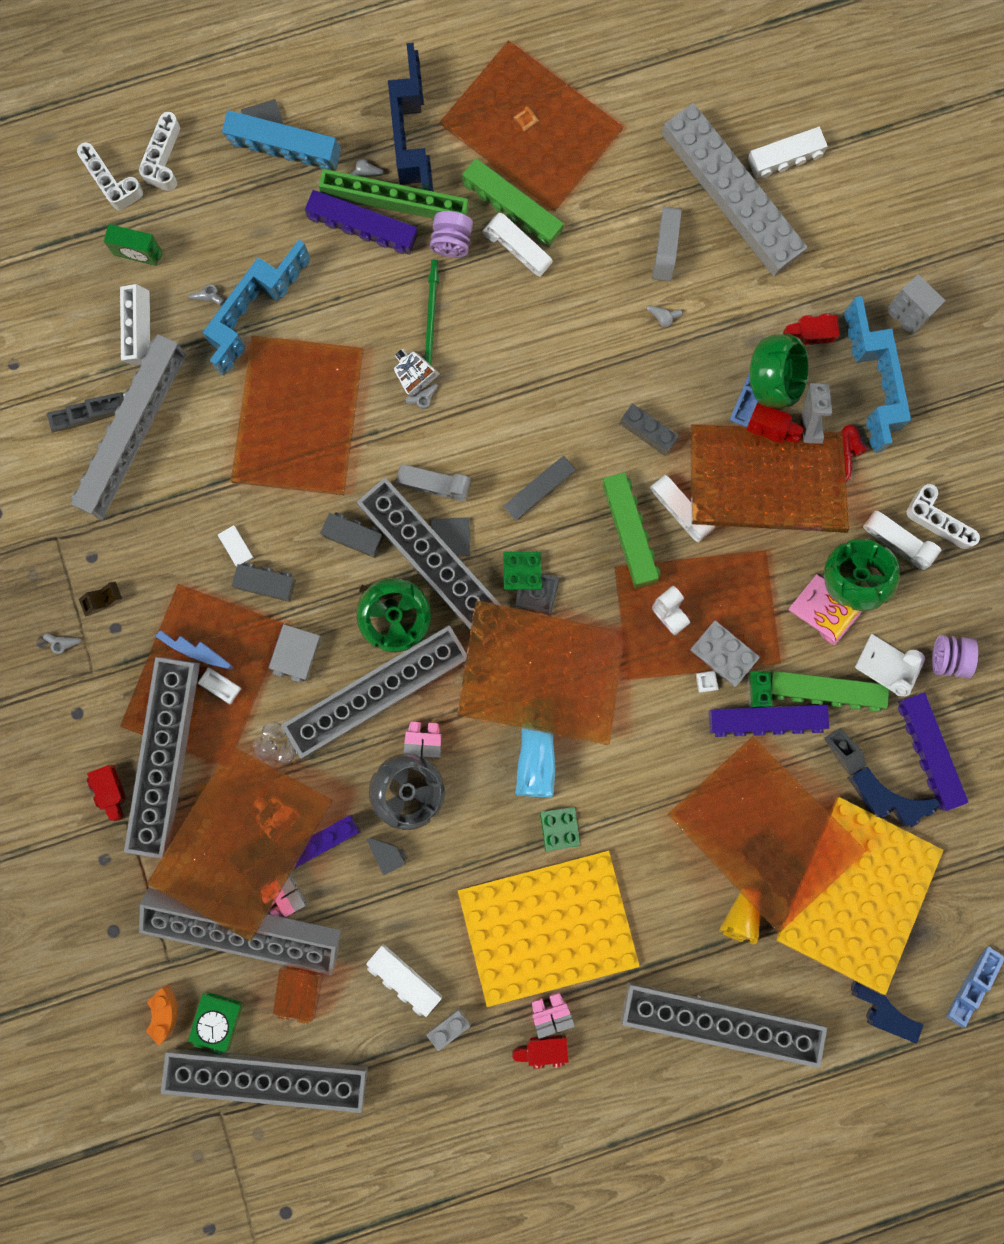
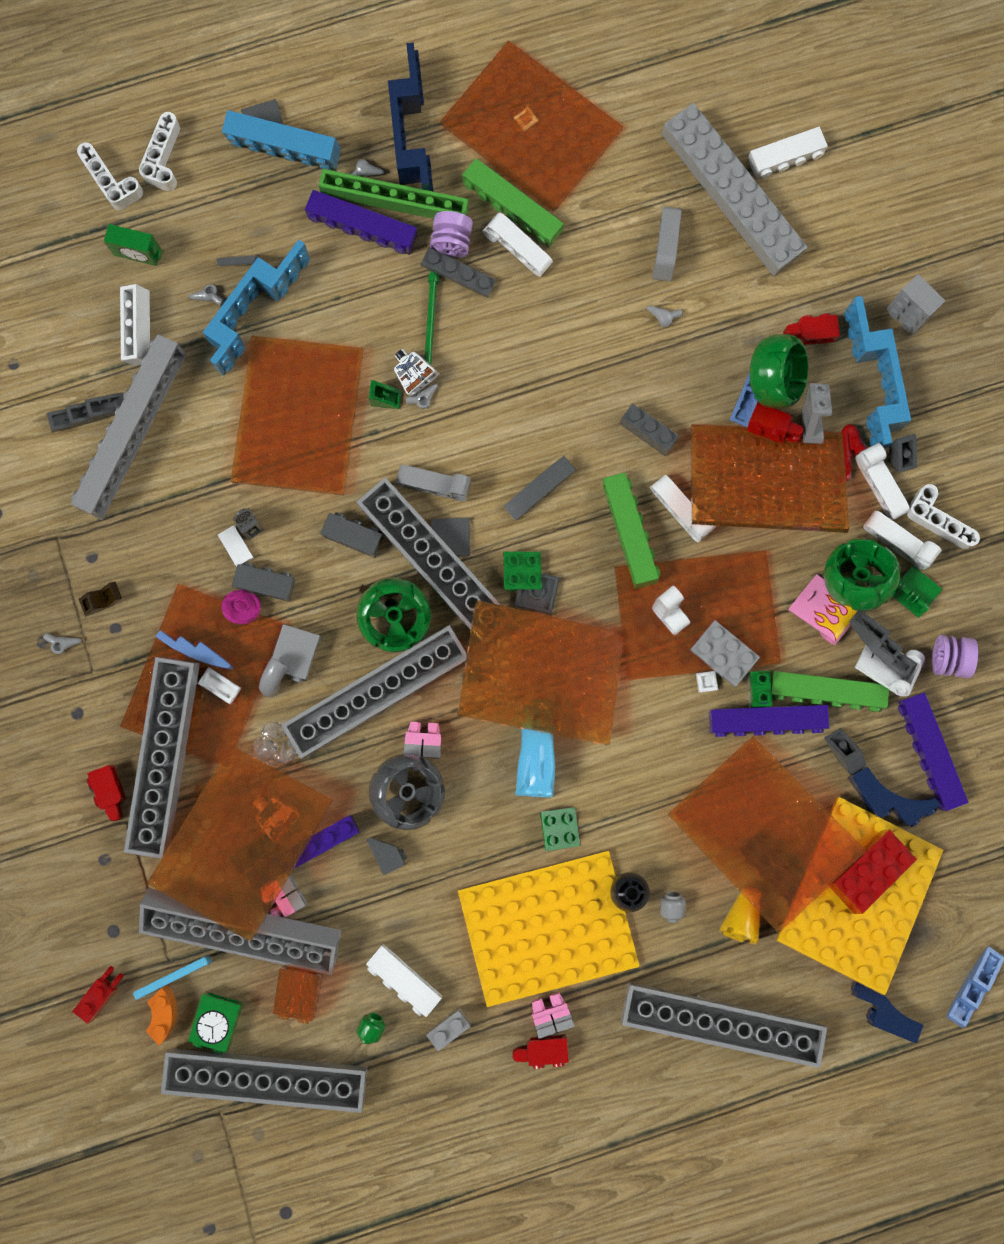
(97, 996): none -> red hinge
(172, 977): none -> medium azure tile
(237, 260): none -> dark grey tile
(241, 607): none -> dark pink tile
(248, 523): none -> dark grey slope
(271, 678): none -> light grey cylinder
(371, 1028): none -> green head
(384, 395): none -> green slope
(458, 272): none -> dark grey plate
(630, 892): none -> black brick
(673, 906): none -> light grey head
(873, 872): none -> red brick
(877, 640): none -> dark grey slope
(881, 481): none -> white beam
(904, 453): none -> dark grey slope
(916, 591): none -> green hinge

